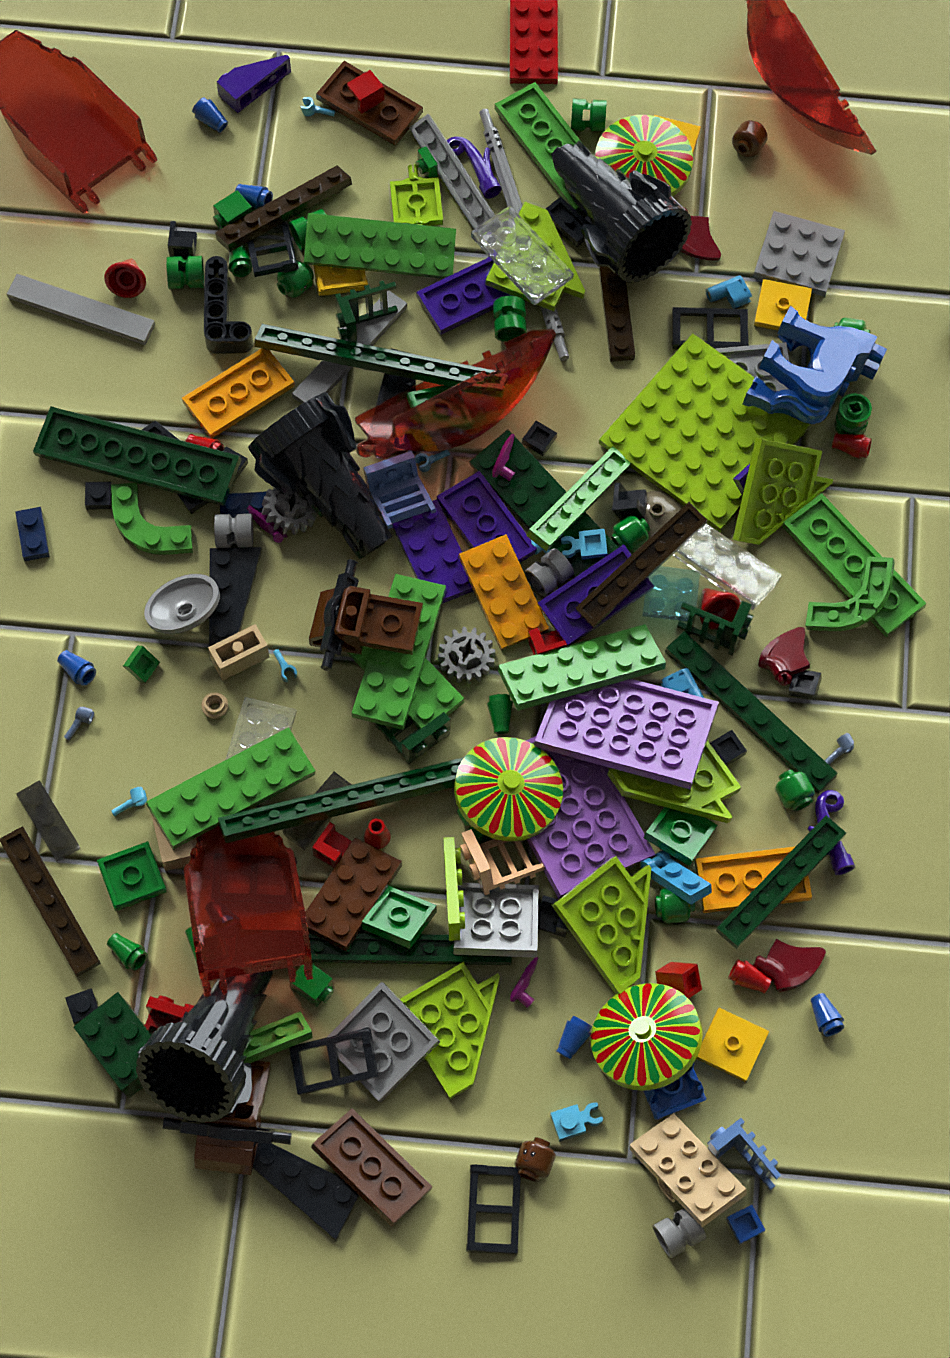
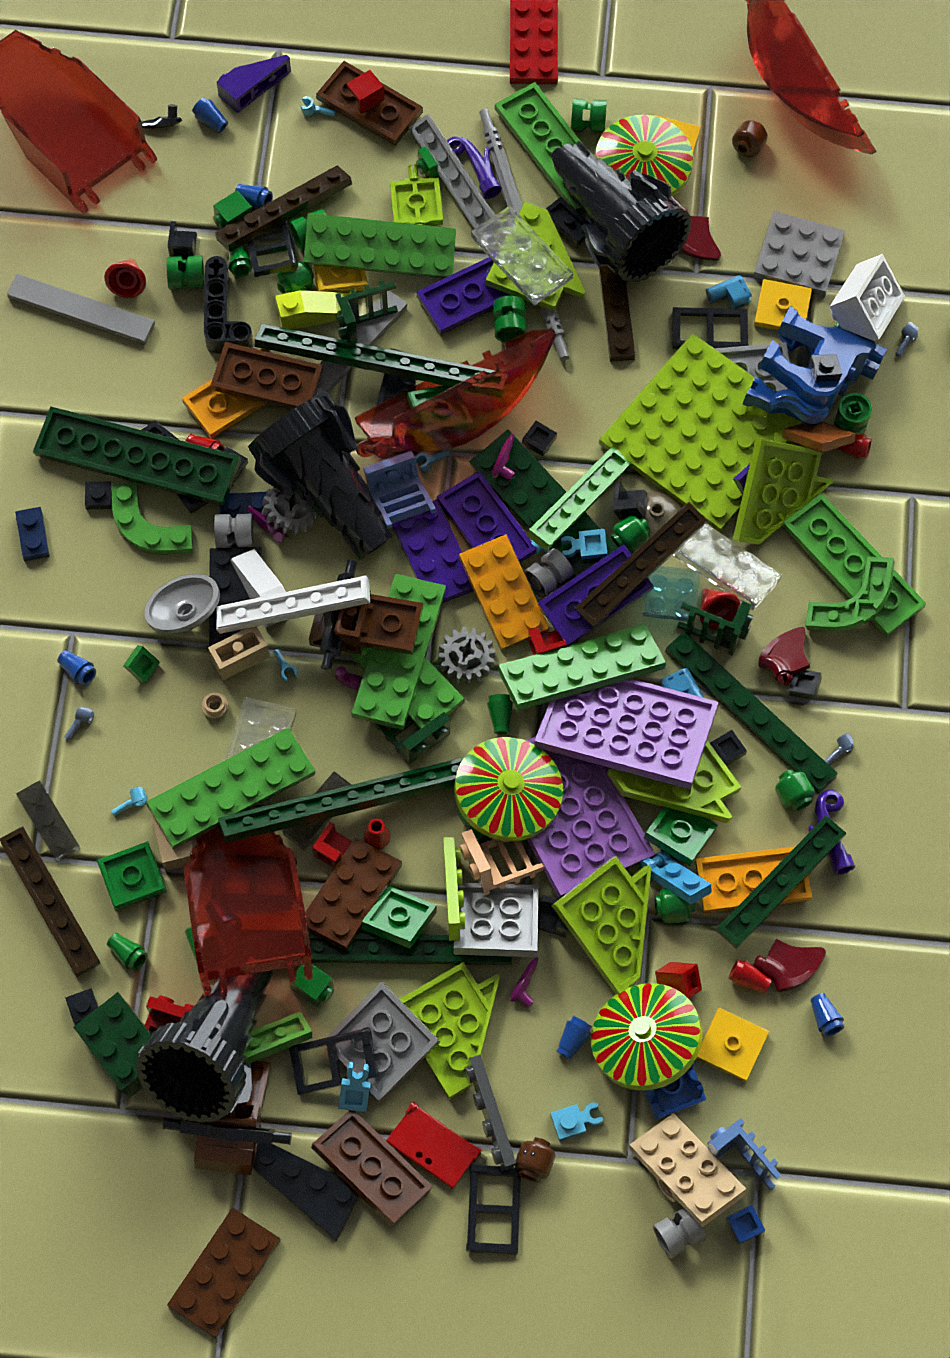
(161, 122): none -> black bar
(223, 1272): none -> reddish brown plate
(256, 576): none -> white slope
(265, 376): none -> reddish brown plate
(293, 604): none -> white tile
(306, 308): none -> neon yellow slope
(348, 679): none -> magenta bar
(355, 1090): none -> medium azure plate
(436, 1143): none -> red door
(493, 1124): none -> dark grey plate
(818, 436): none -> dark orange tile
(825, 367): none -> plate
(868, 299): none -> white slope
(911, 334): none -> sand blue hand

